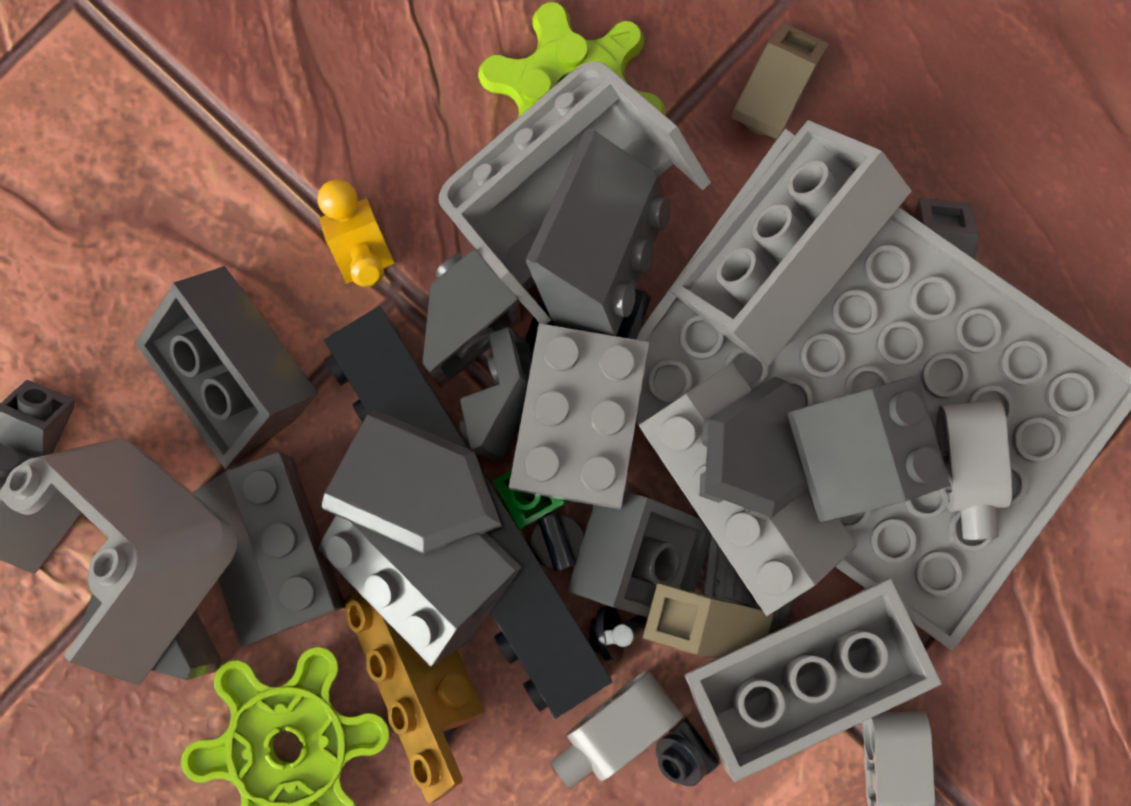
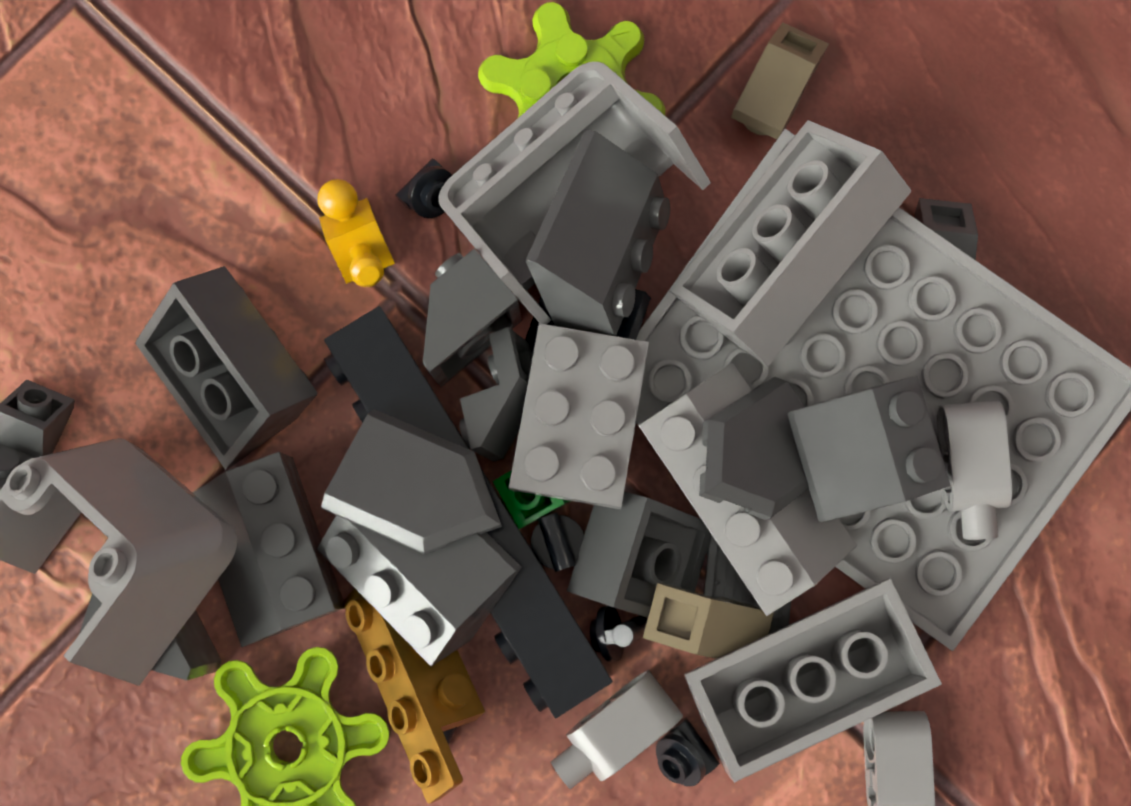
(423, 190): none -> black plate

